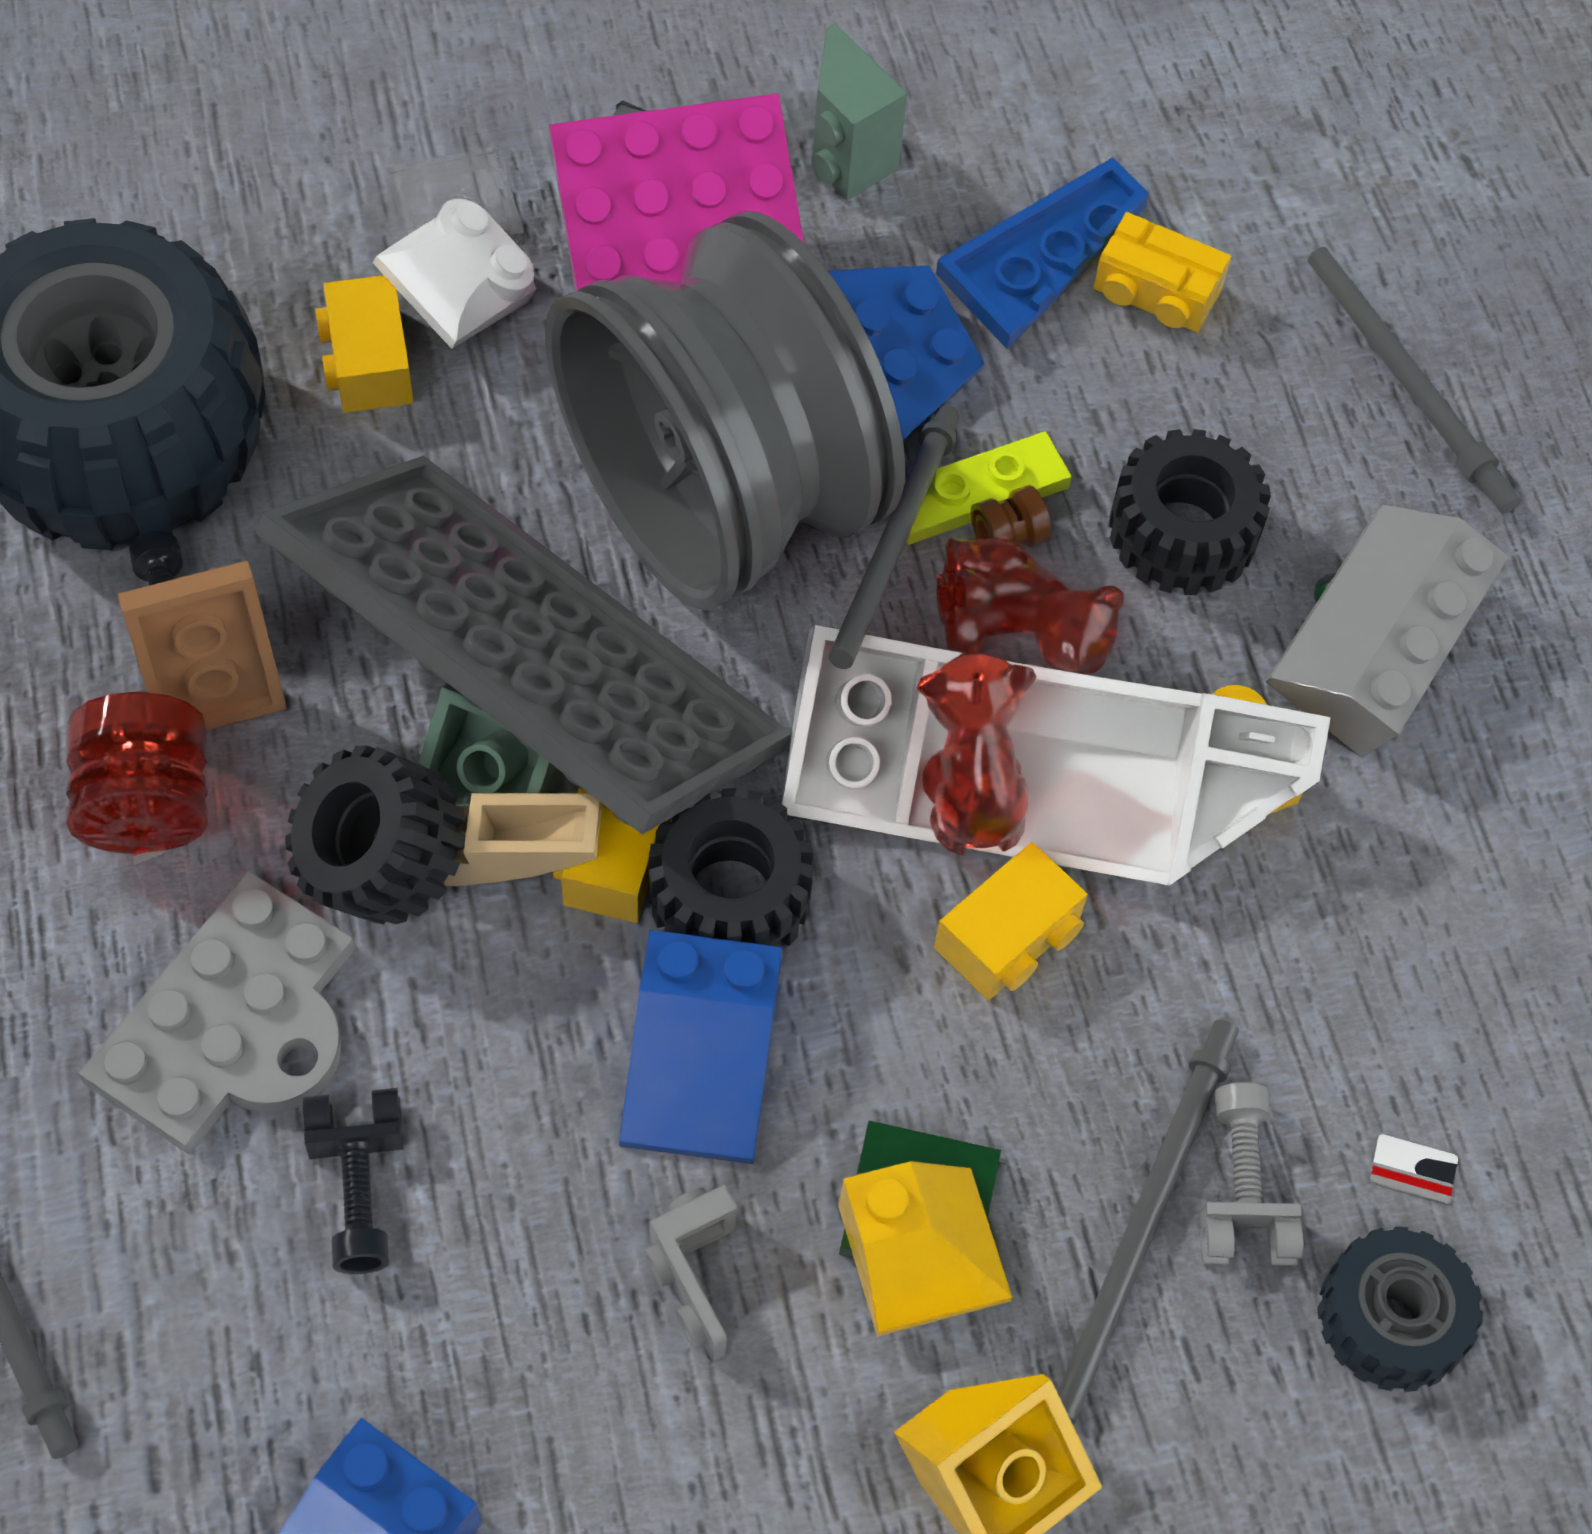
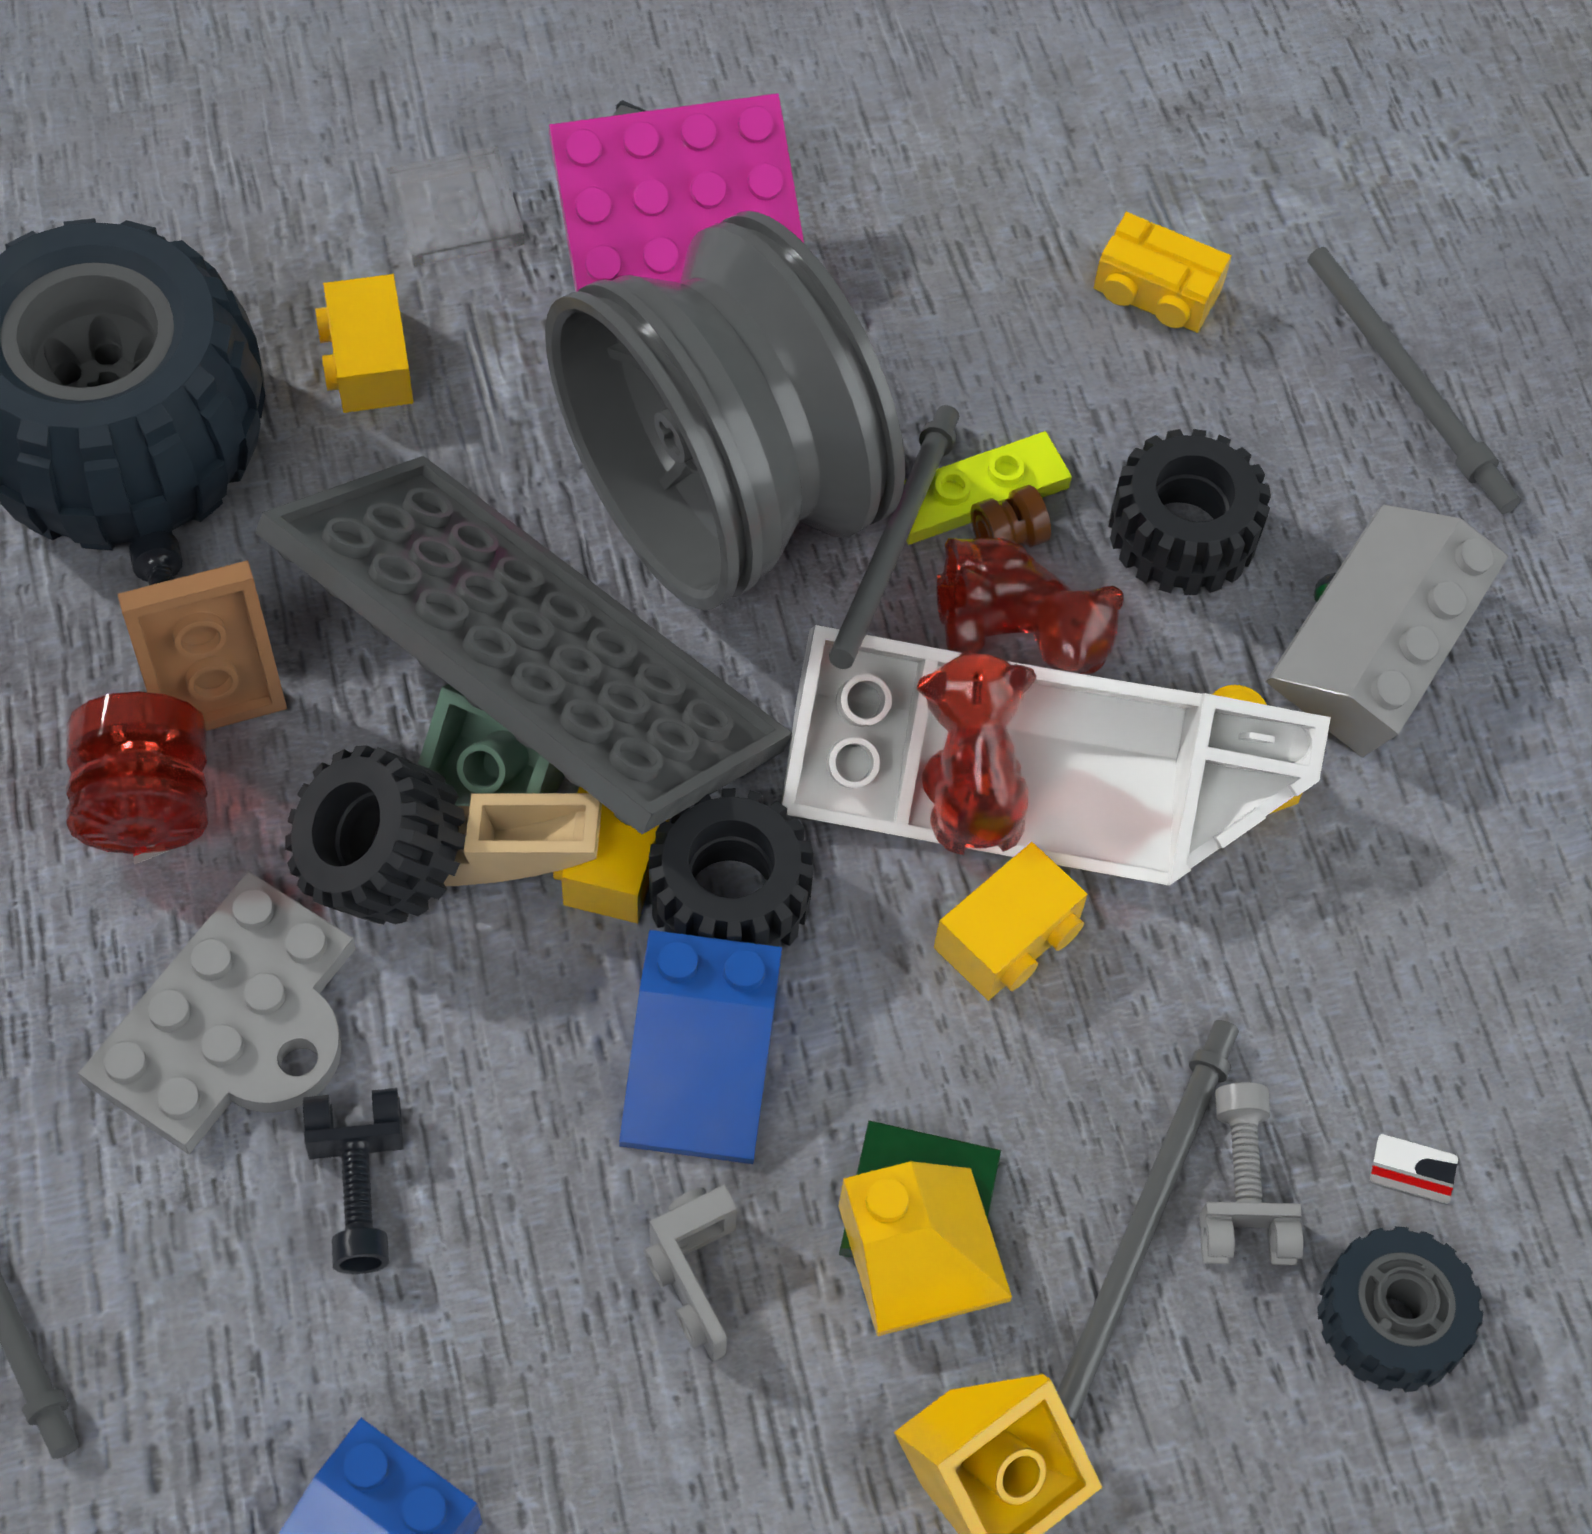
(459, 271): white slope -> none
(856, 118): sand green slope -> none
(914, 337): blue wing -> none
(1037, 253): blue wing -> none

